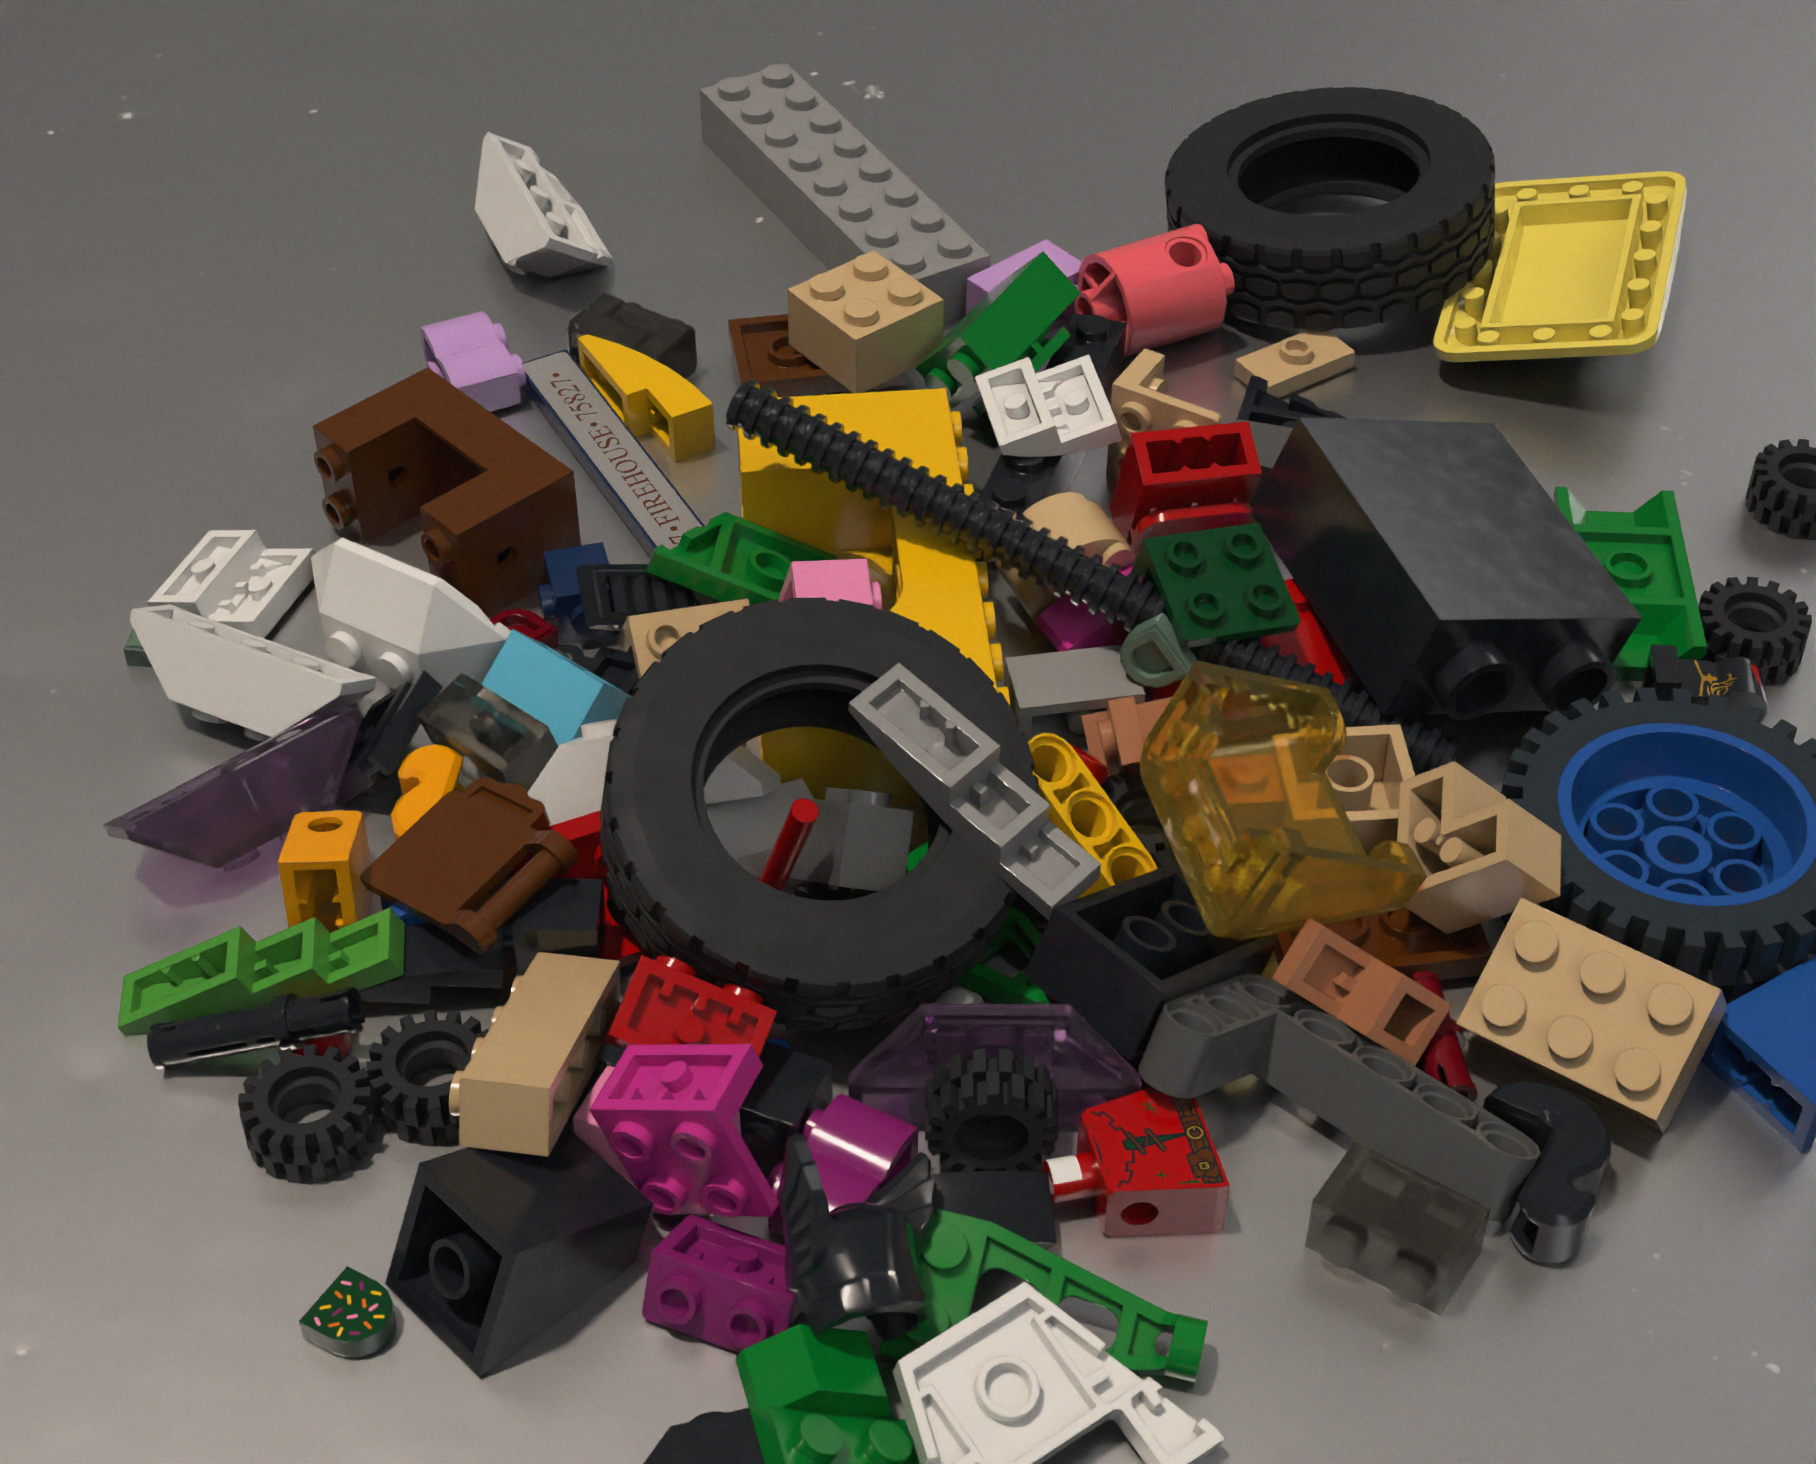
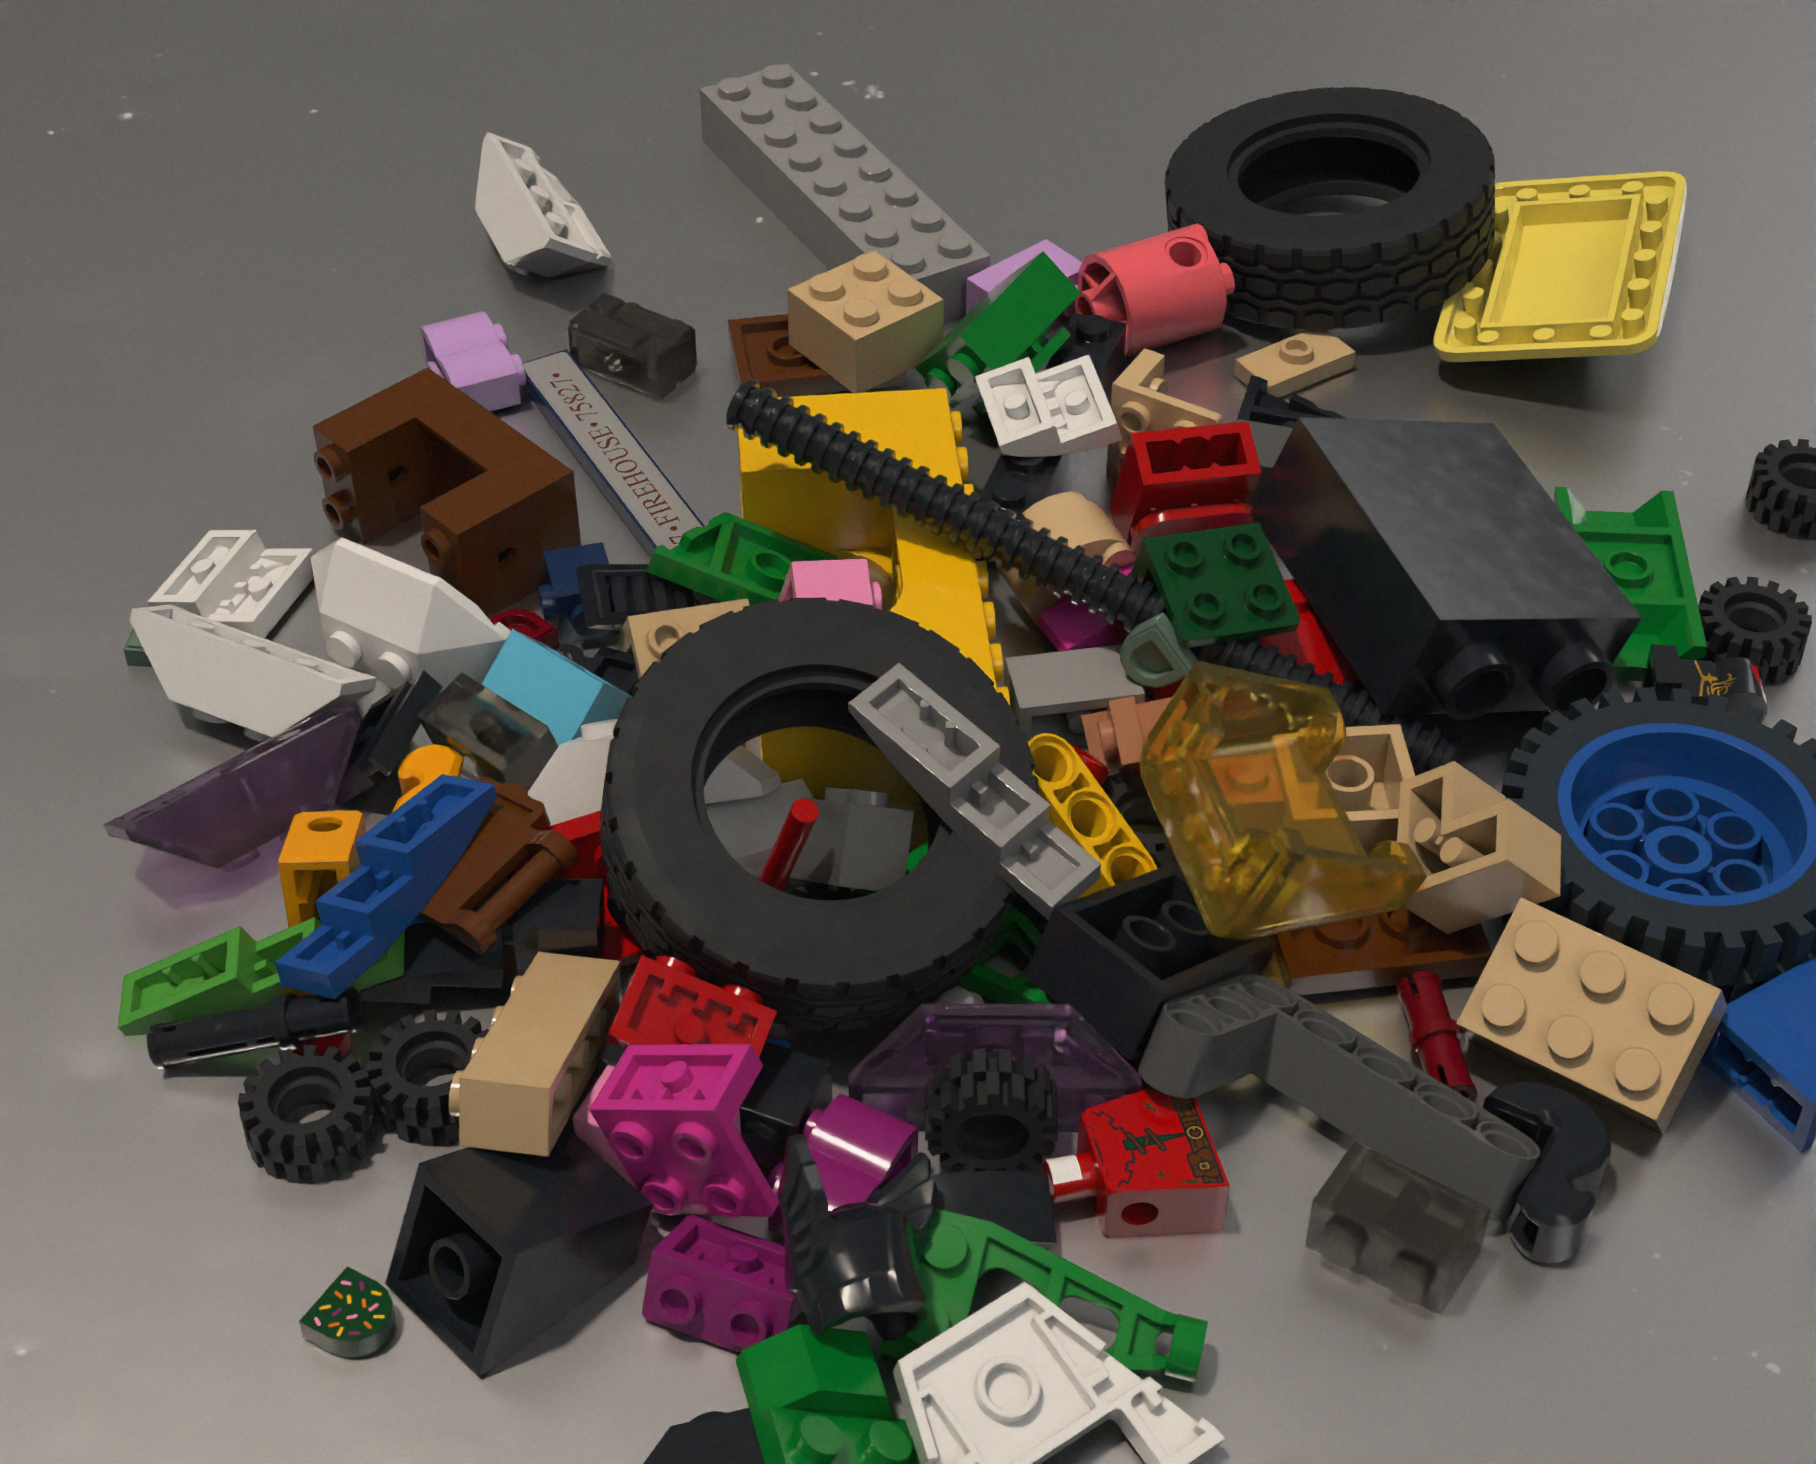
(398, 875): none -> blue slope
(650, 397): yellow slope -> none
(1361, 991): nougat brick -> none

